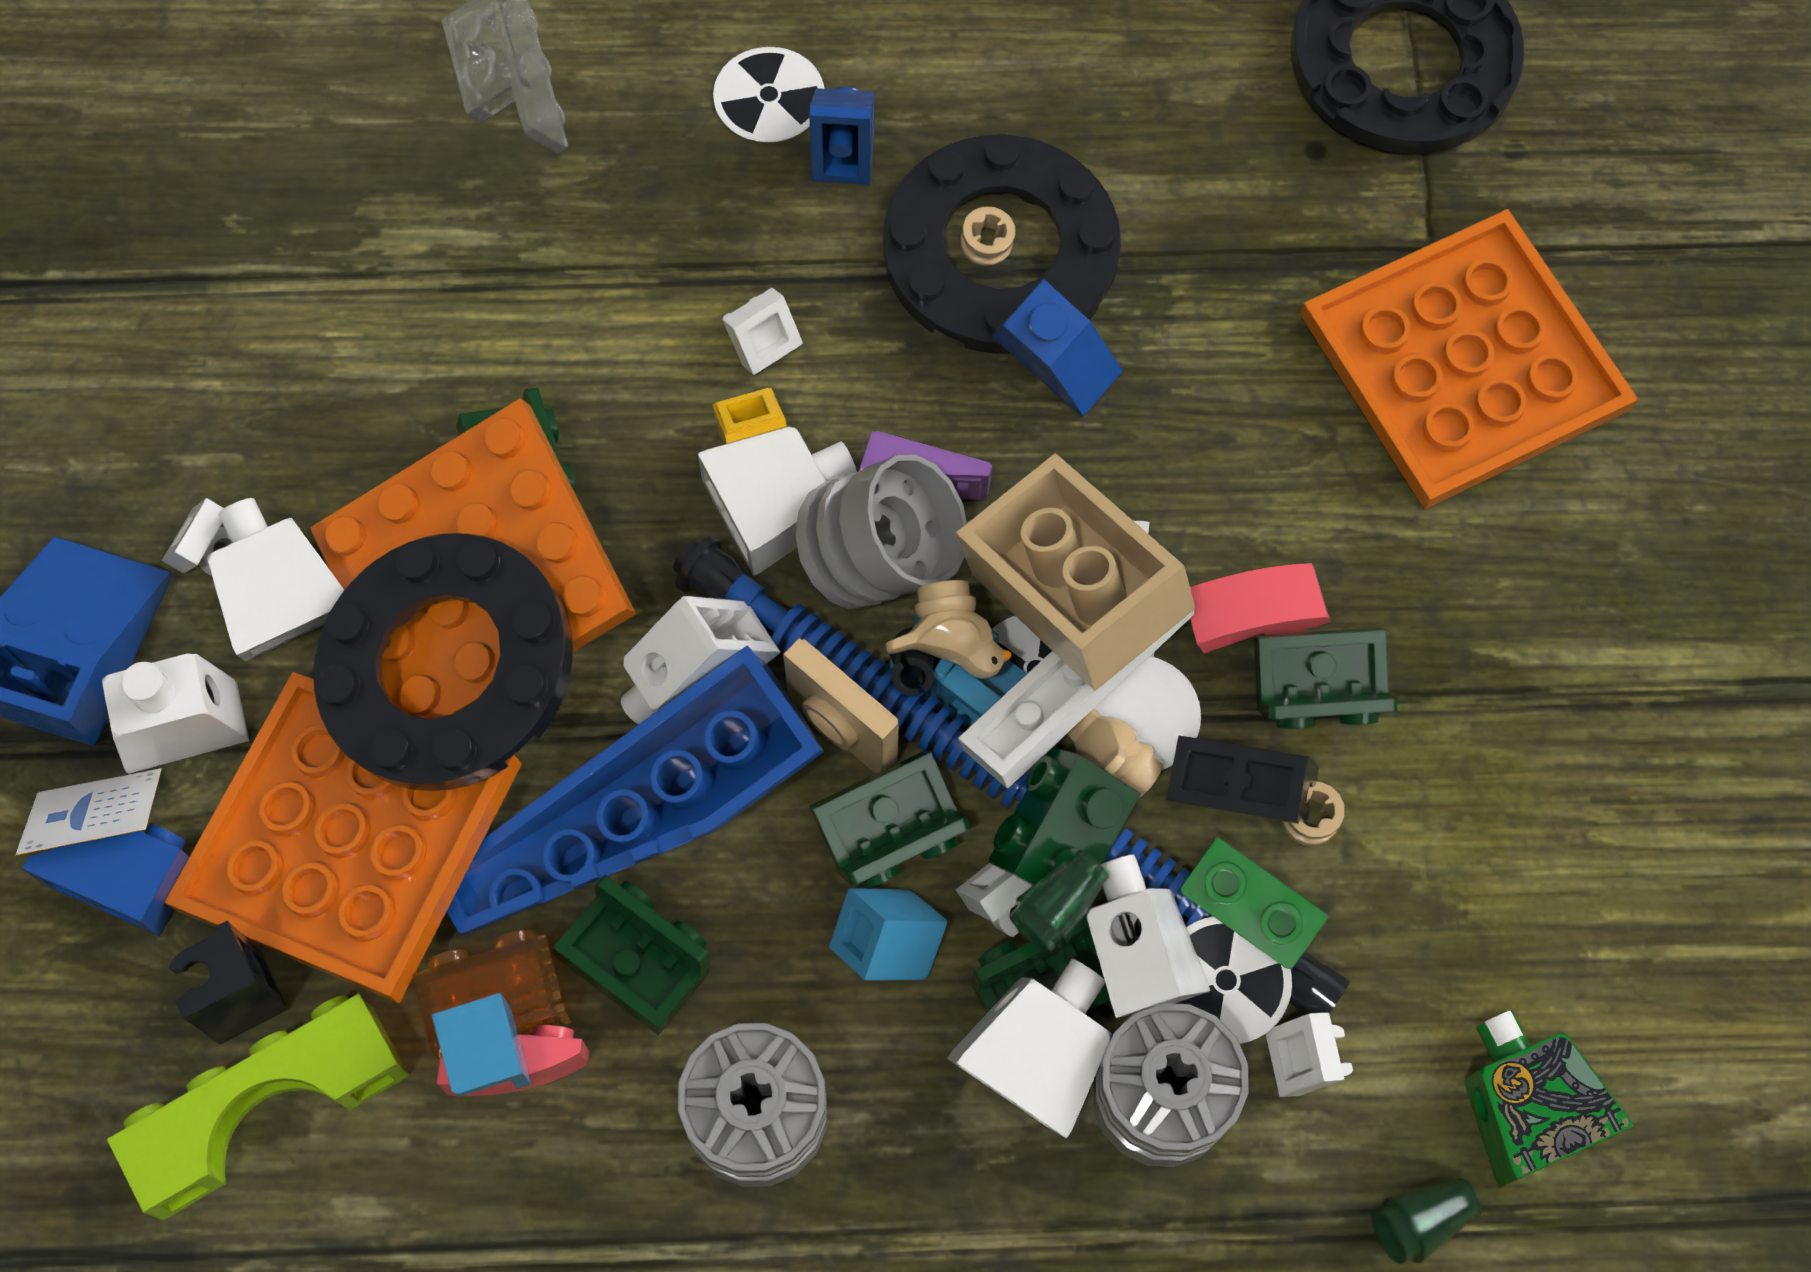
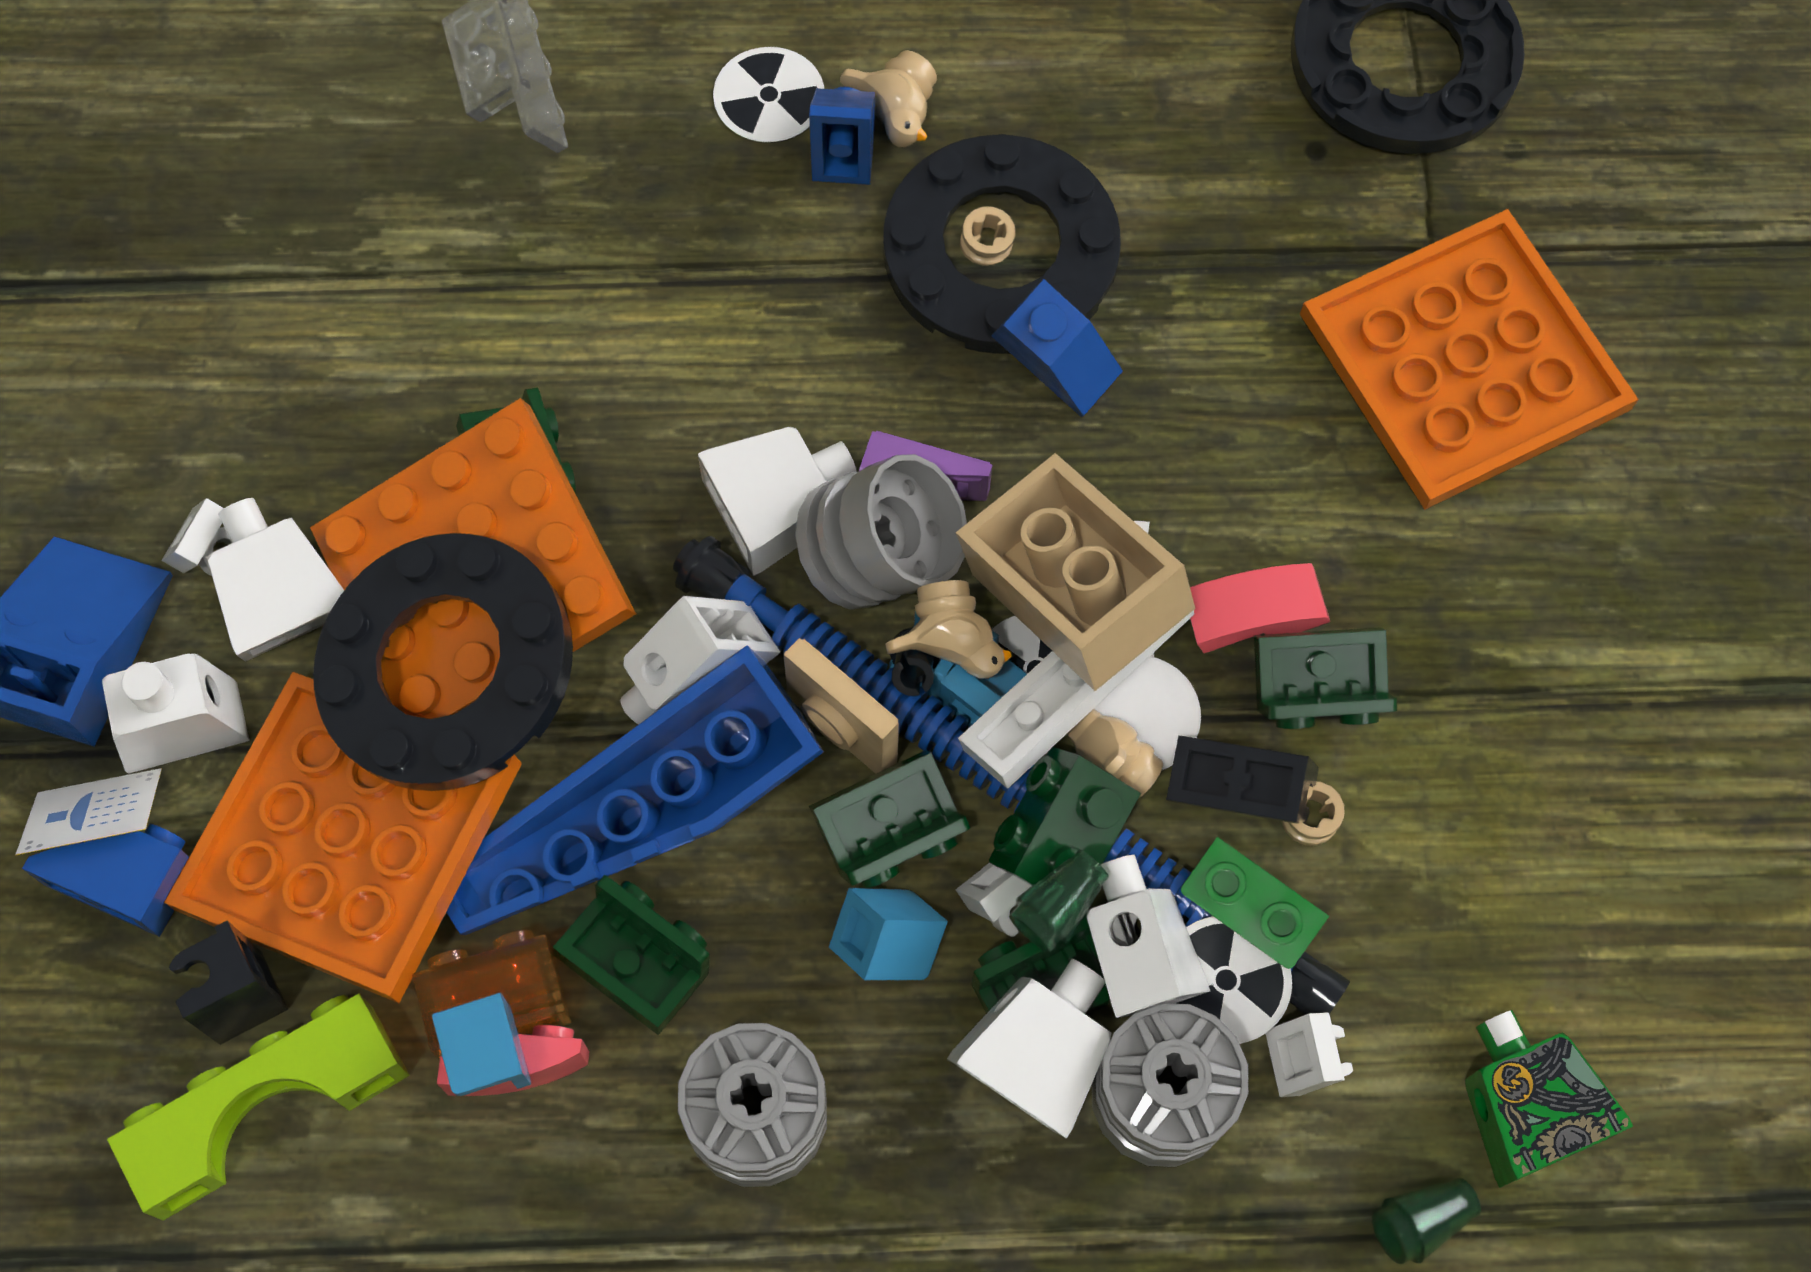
(748, 415): yellow slope -> none
(762, 331): white tile -> none
(899, 94): none -> tan animal

